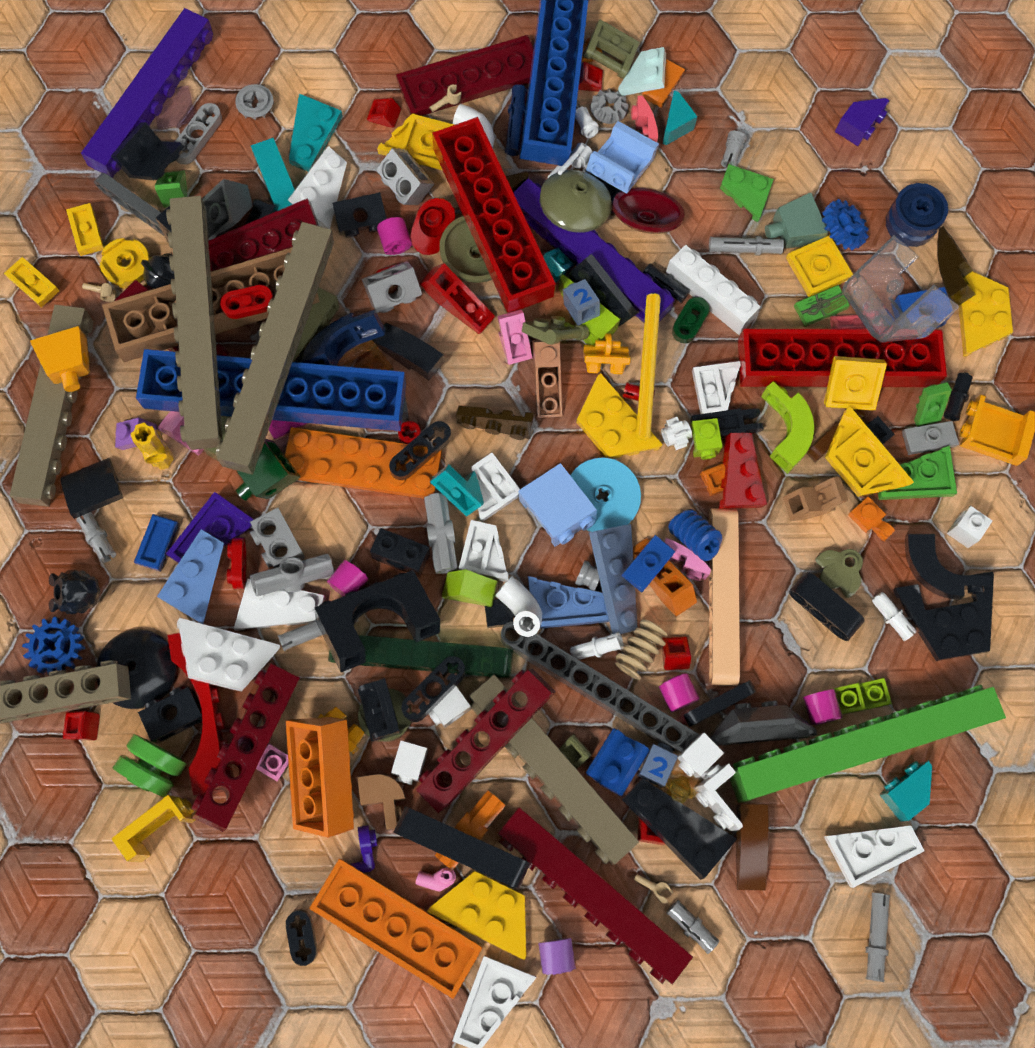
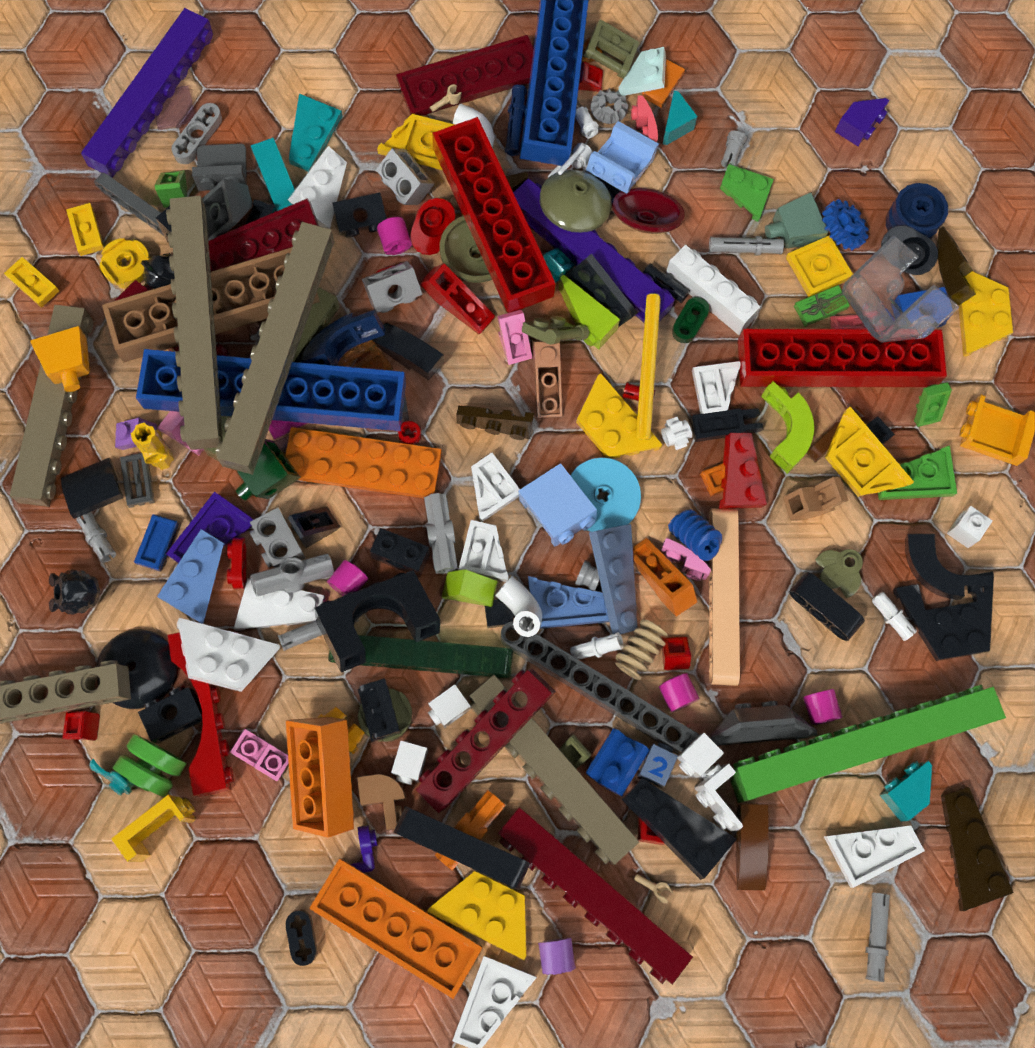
(43, 652): blue gear -> none
(106, 292): tan hand -> none
(118, 784): none -> teal plate
(140, 500): none -> dark grey tile
(145, 155): black bracket -> none
(220, 163): none -> dark grey bracket
(220, 814): dark red brick -> none
(247, 95): light grey gear -> none
(247, 299): red plate -> none
(313, 525): none -> black slope
(384, 112): red slope -> none
(411, 468): black beam -> none
(437, 881): bright pink arm -> none
(453, 681): black beam -> none
(460, 491): teal slope -> none
(581, 302): sand blue brick -> none
(606, 352): light orange hips -> none
(648, 563): blue plate -> none
(680, 789): clear yellow plate -> none
(693, 927): light grey pin -> none
(706, 438): lime bracket -> none
(719, 703): black beam -> none
(855, 383): yellow plate -> none
(863, 696): lime slope -> none
(869, 516): orange plate -> none
(919, 244): none -> black piece
(930, 437): light grey plate -> none
(958, 396): black axle -> none
(975, 859): none -> dark brown wing

